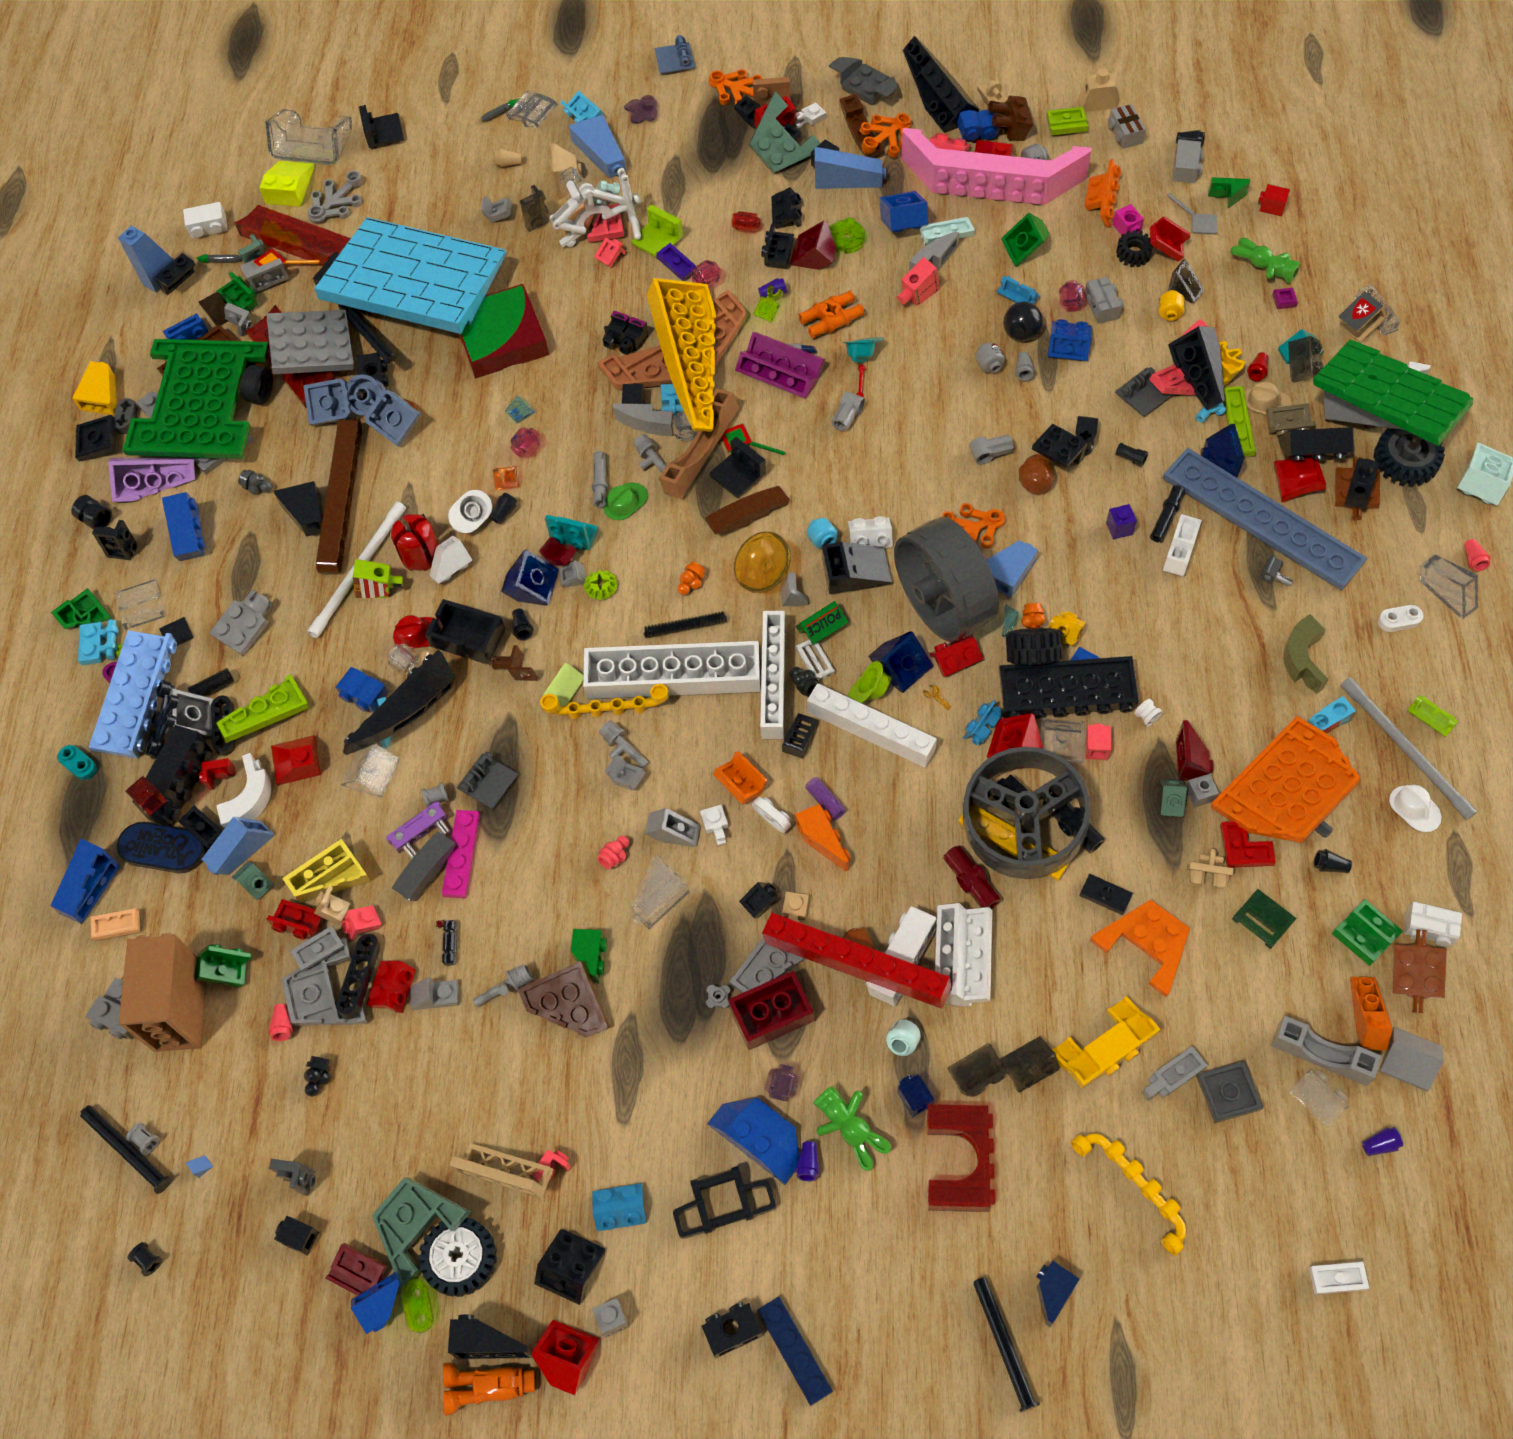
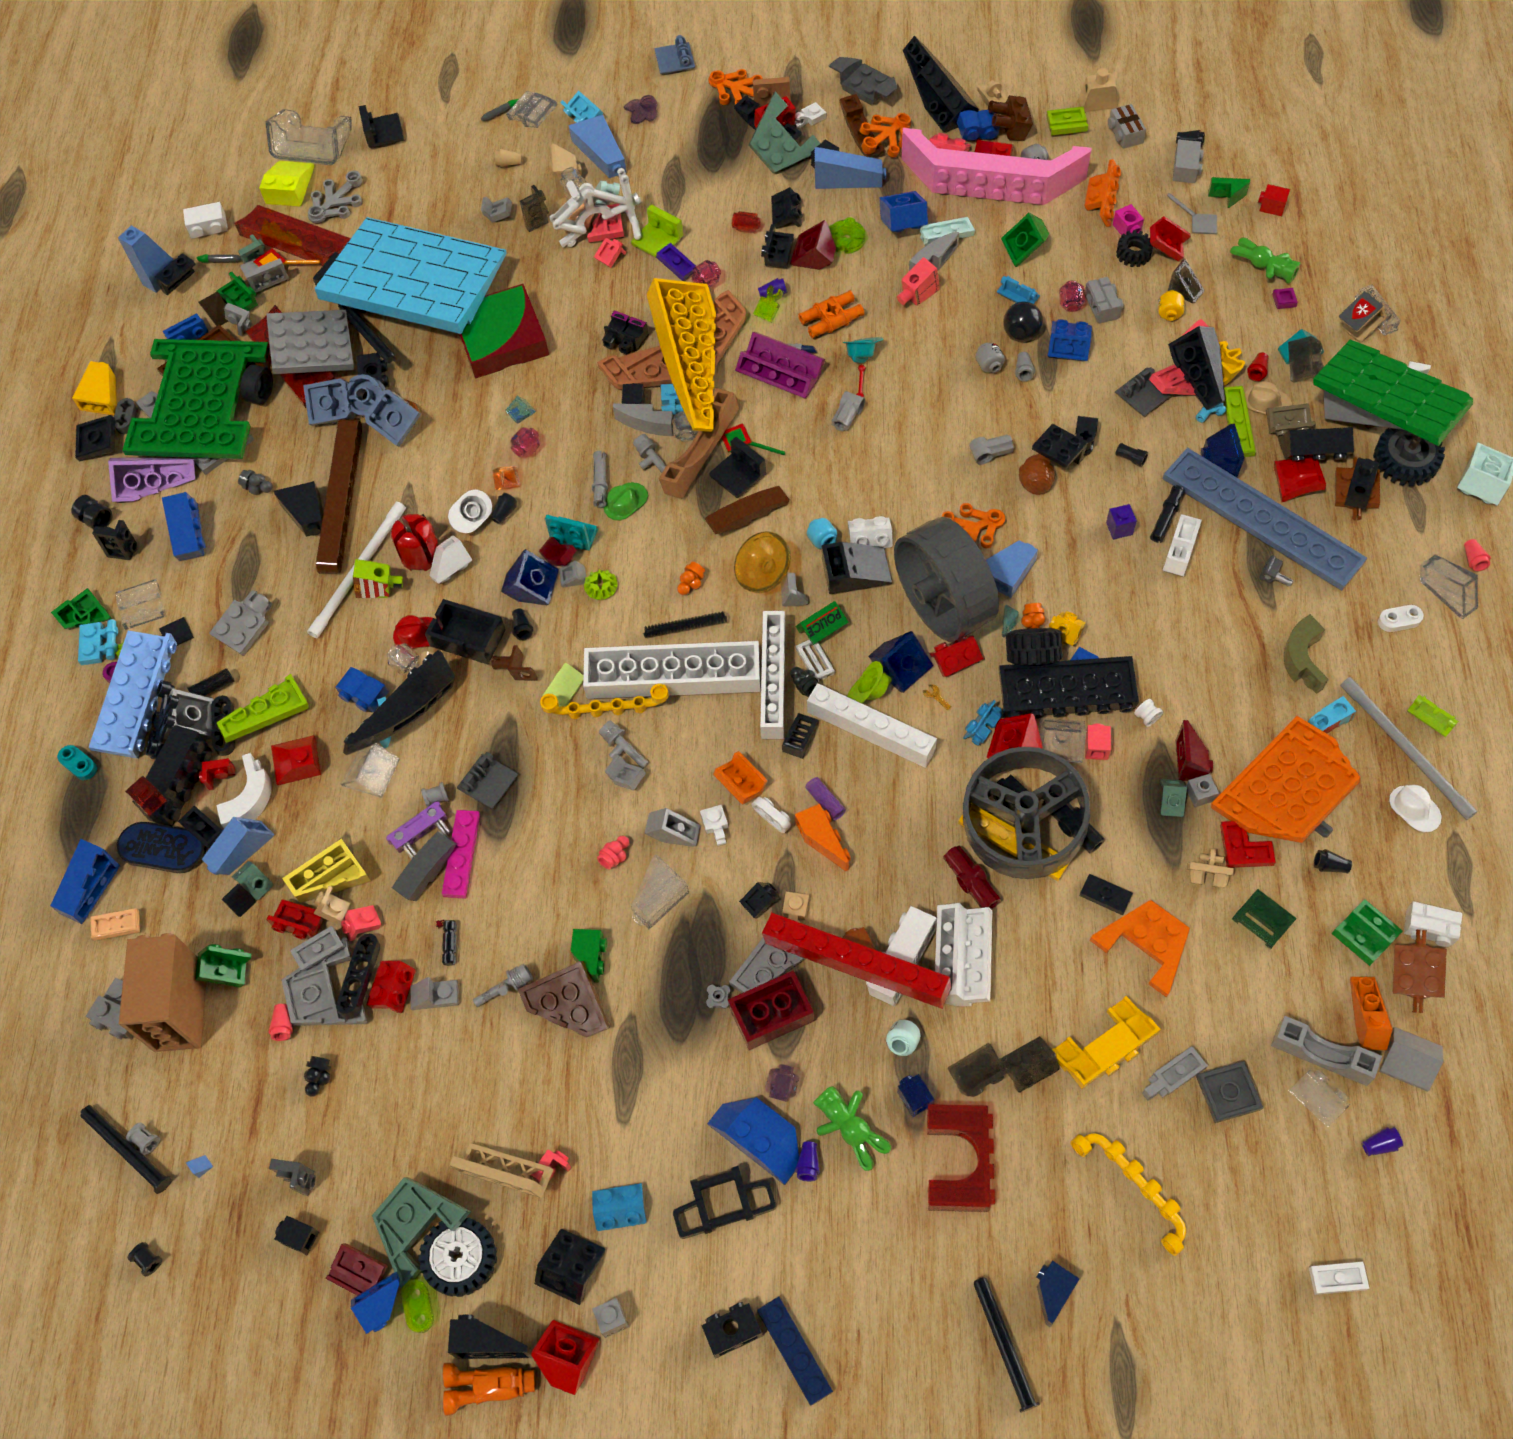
(239, 900): none -> black slope

